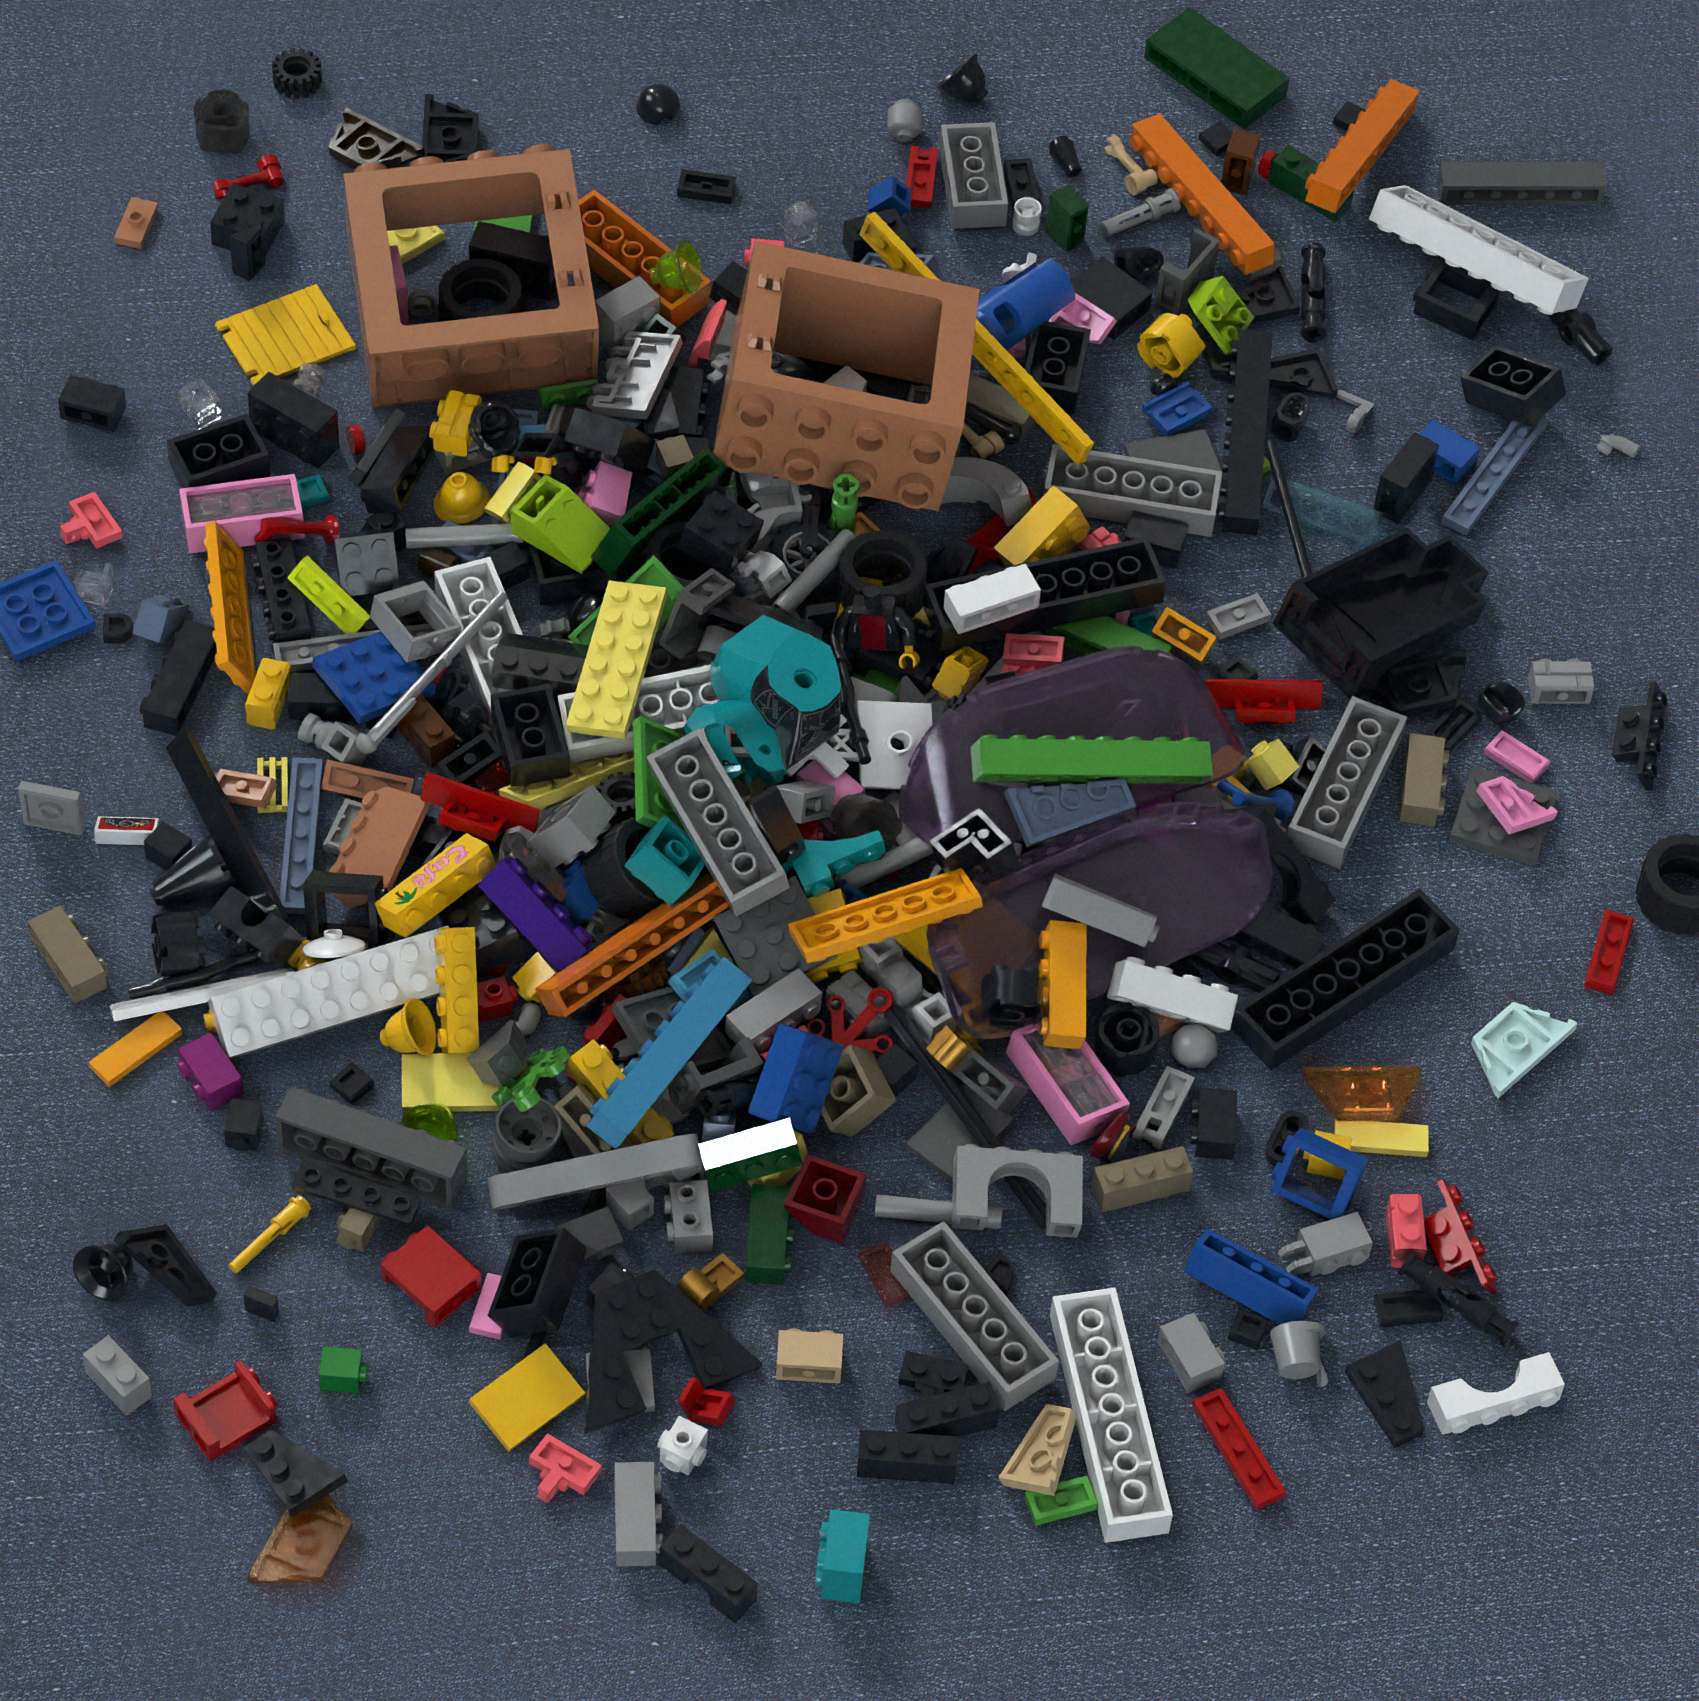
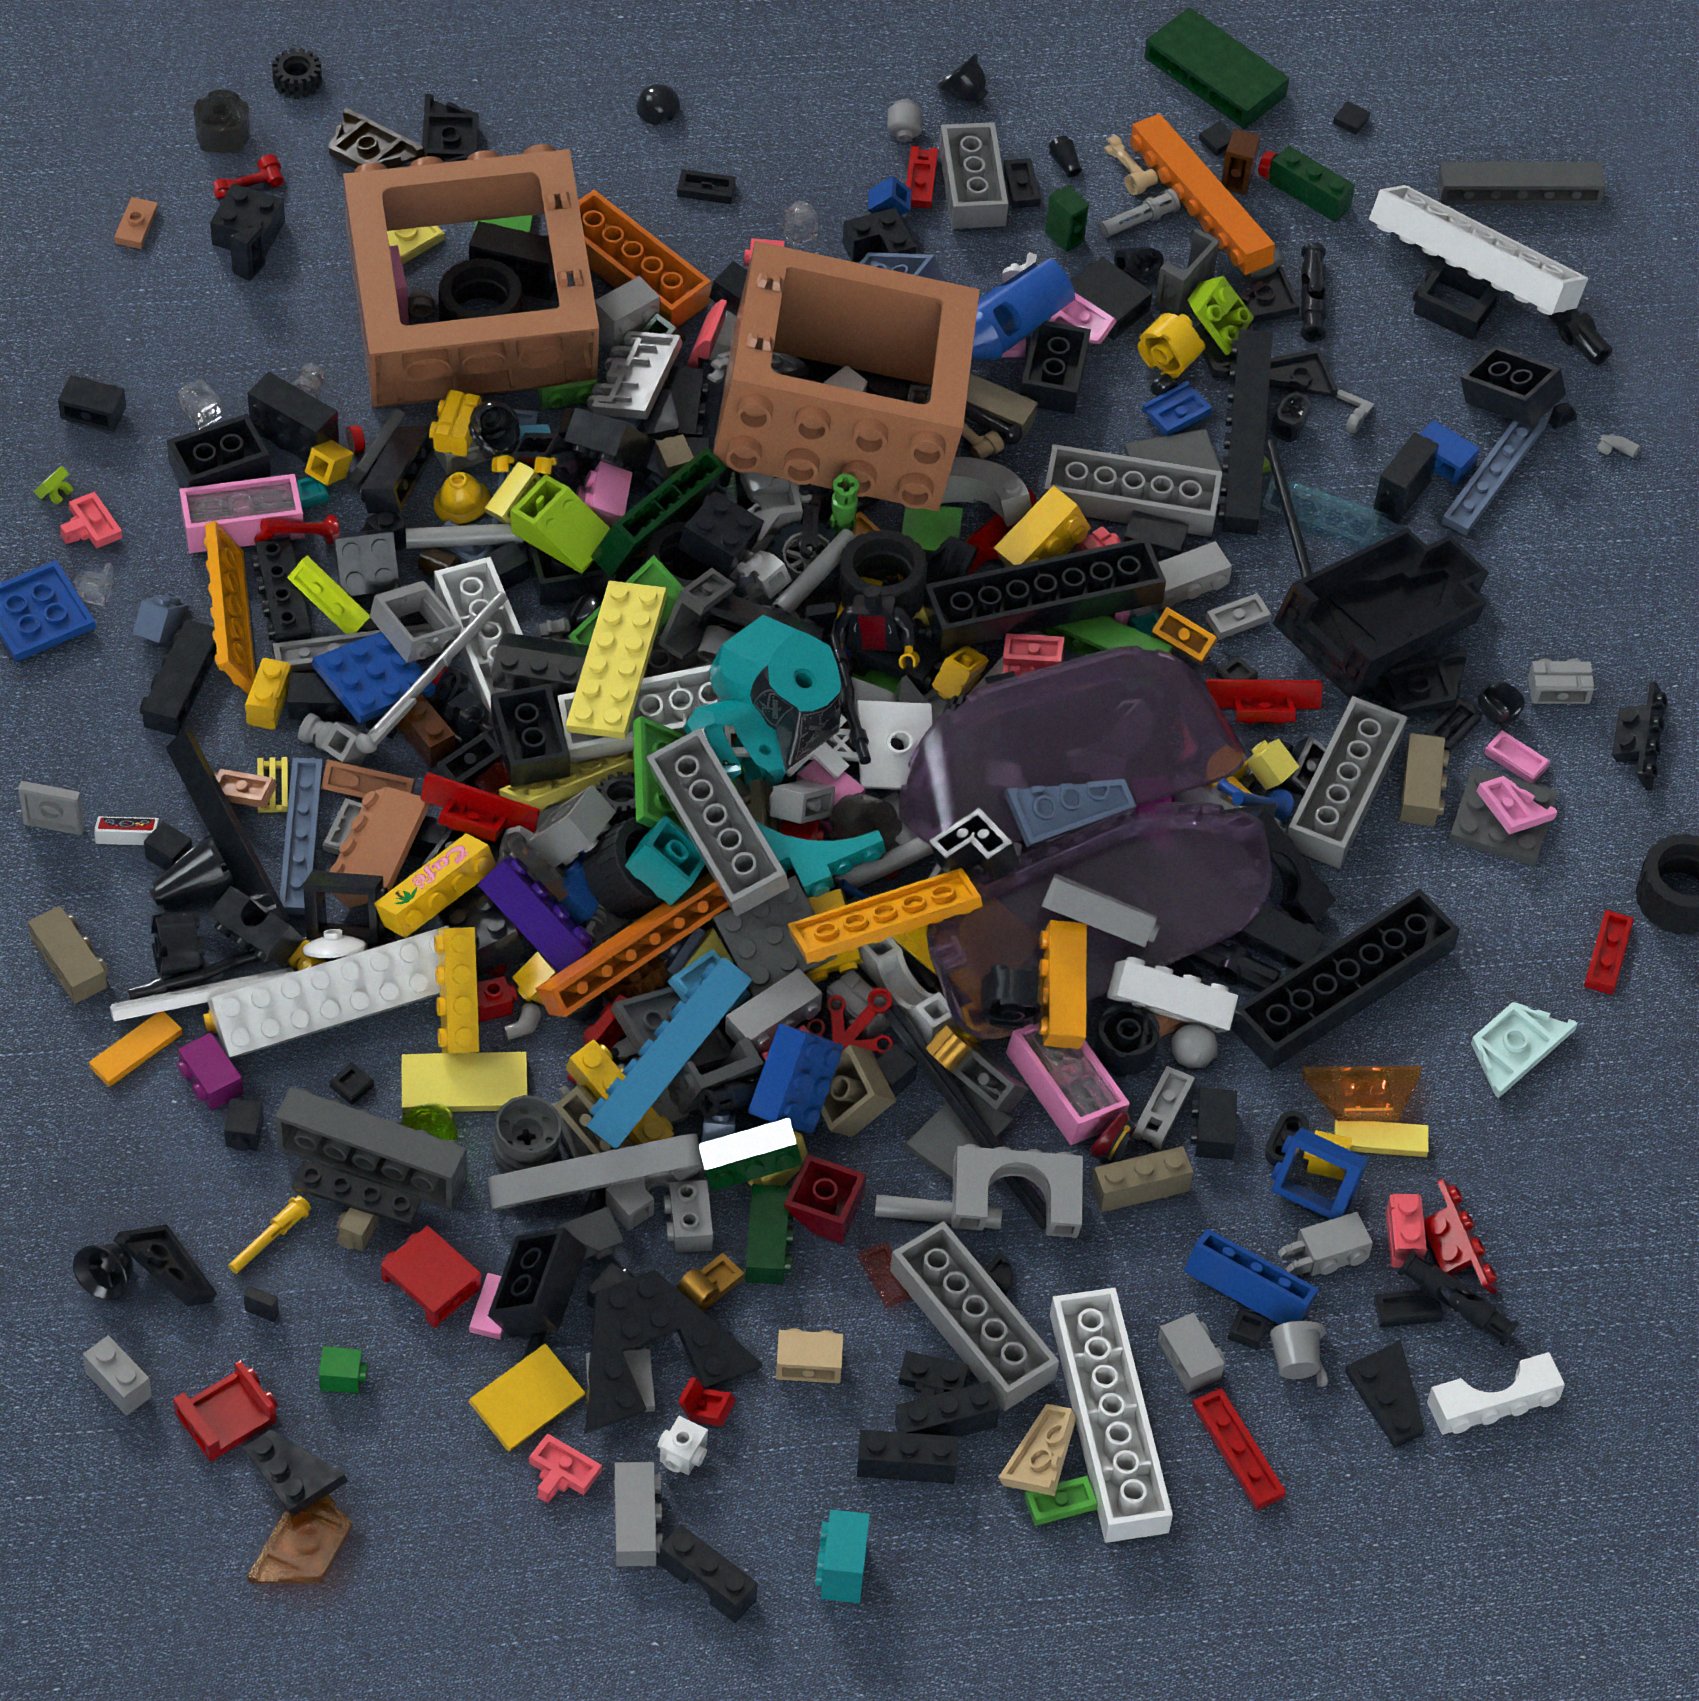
(52, 485): none -> lime tile
(117, 628): black tile -> none
(286, 334): yellow door -> none
(329, 462): none -> yellow brick
(411, 1029): yellow hat -> none
(500, 1055): dark grey slope -> none
(523, 1085): bright green plant -> none
(554, 419): light grey axle -> none
(678, 268): clear neon green hat -> none
(777, 825): black slope -> none
(902, 982): light grey brick -> none
(932, 527): none -> bright green tile
(988, 350): yellow plate -> none
(991, 598): white brick -> none
(1026, 216): white wheel -> none
(1091, 760): bright green brick -> none
(1190, 576): none -> light grey brick
(1361, 146): orange brick -> none
(1562, 415): none -> black tile

